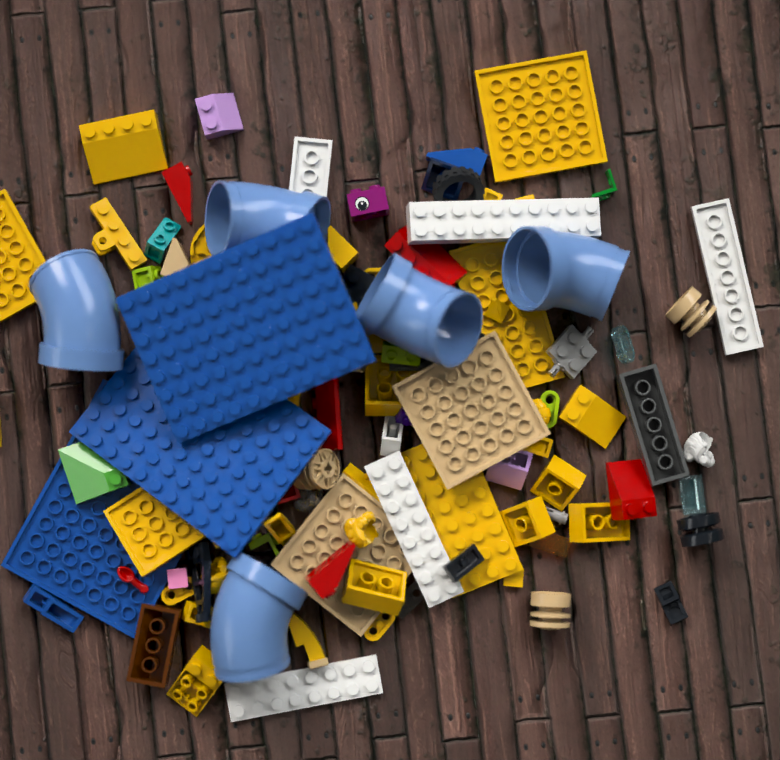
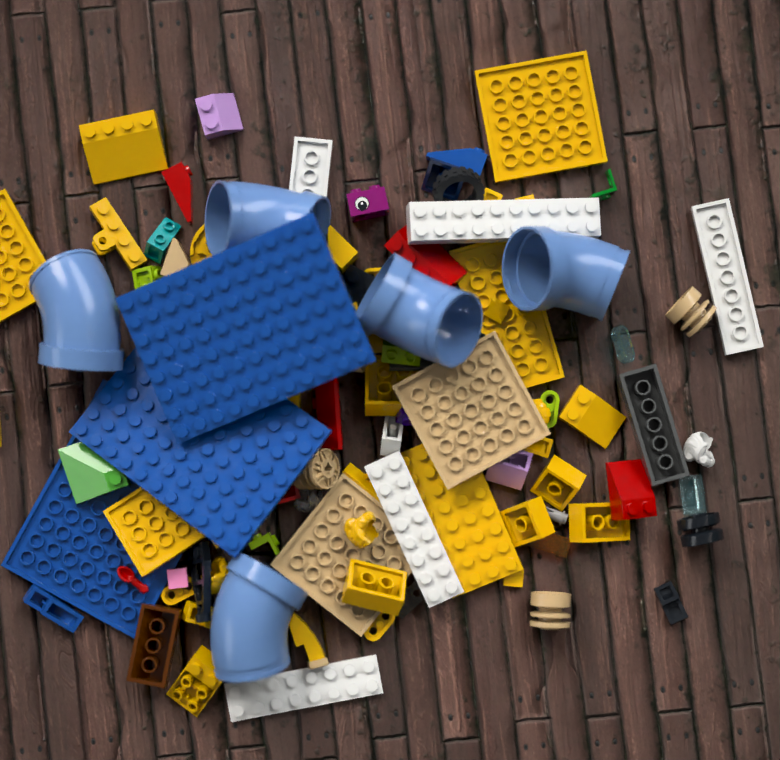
(280, 528): yellow slope -> none
(329, 573): red slope -> none
(463, 563): black plate -> none
(571, 351): light grey plate -> none

